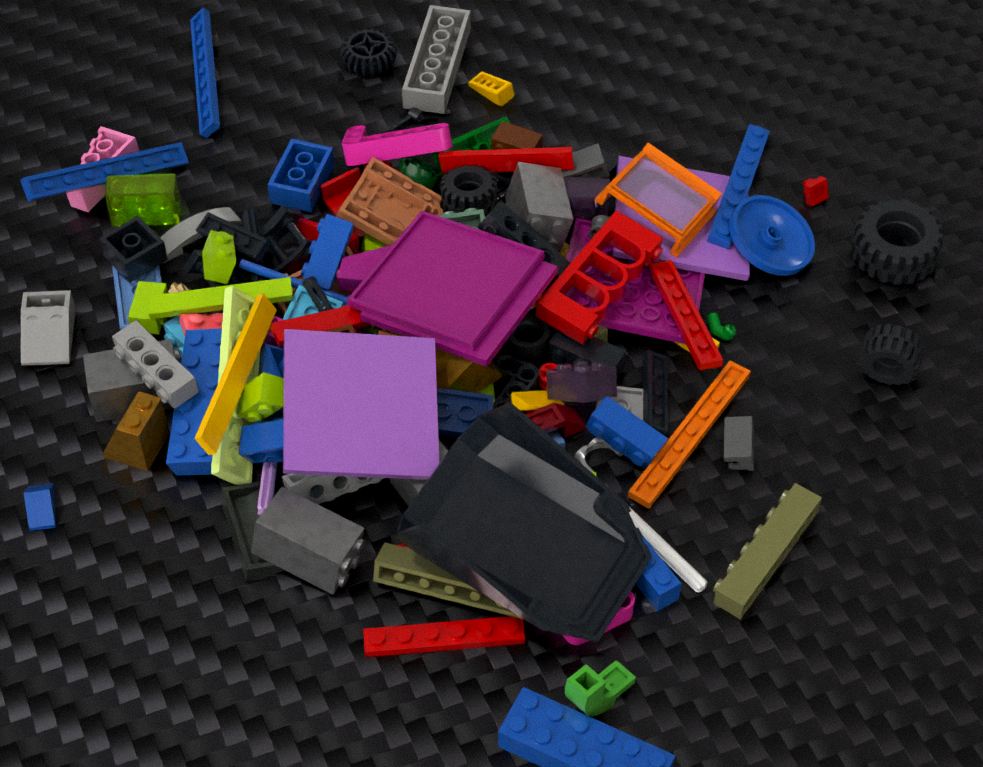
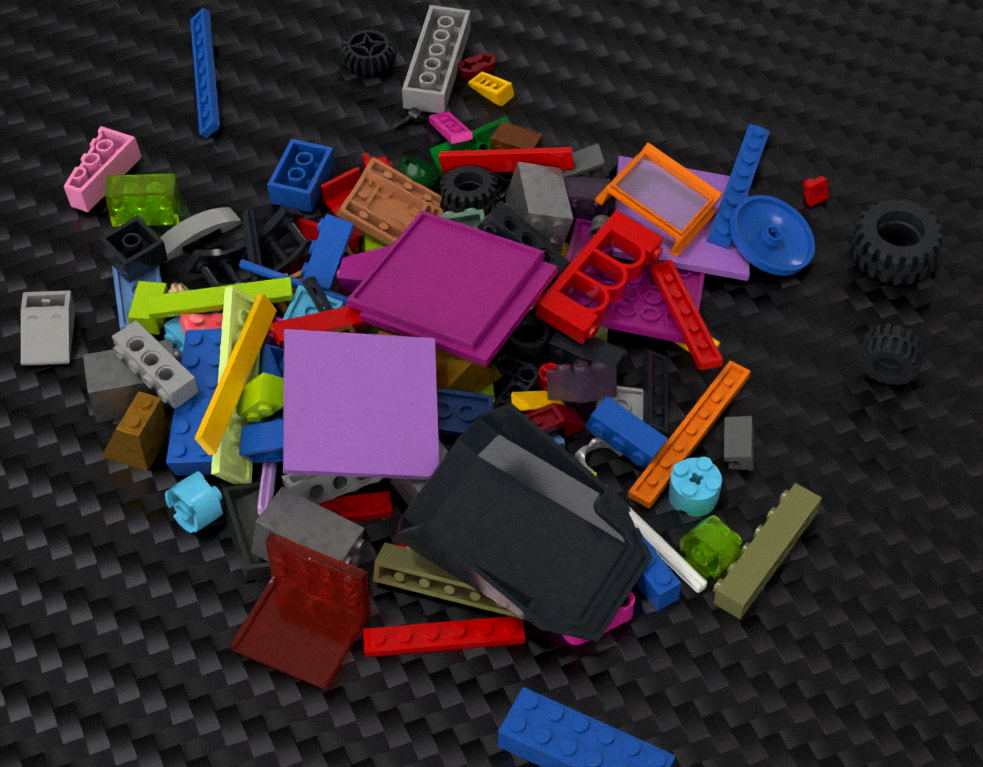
(40, 506): blue slope -> none
(96, 172): blue plate -> none
(194, 502): none -> medium azure brick
(219, 257): lime brick -> none
(245, 241): black tile -> none
(305, 613): none -> clear red bracket
(360, 147): dark pink beam -> none
(362, 506): none -> red hinge
(450, 127): none -> dark pink tile
(474, 65): none -> dark red beam
(598, 692): bright green arch -> none
(695, 486): none -> medium azure brick
(711, 547): none -> clear neon green brick
(724, 333): green arm -> none

